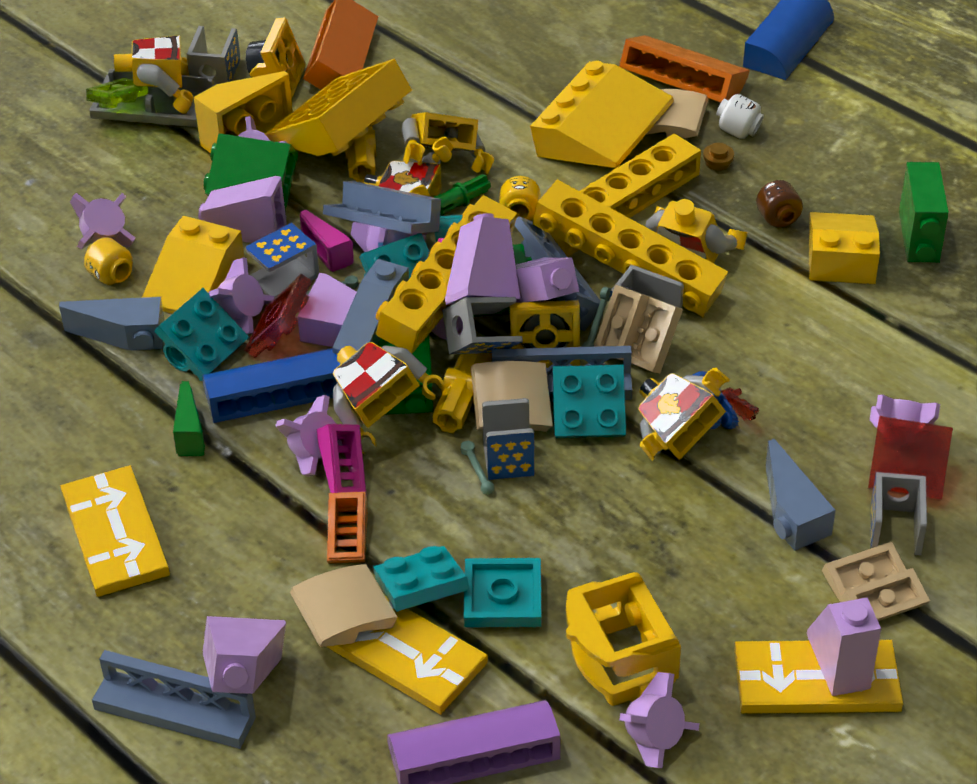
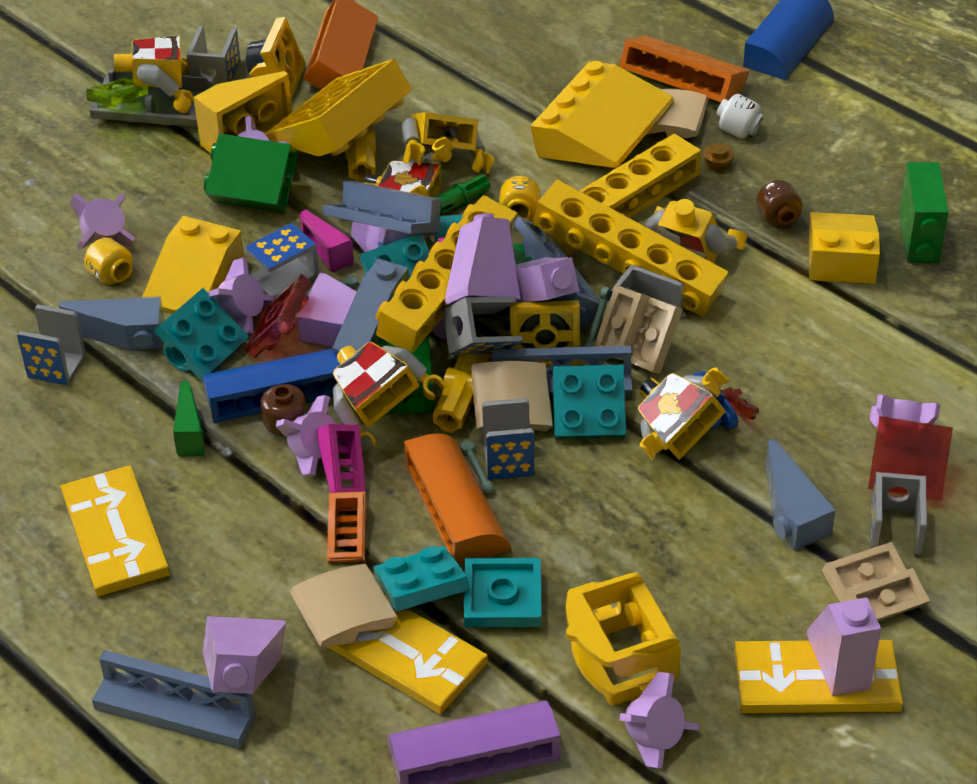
(57, 349): none -> piece
(250, 207): lavender slope -> none
(282, 403): none -> reddish brown head
(454, 498): none -> orange brick

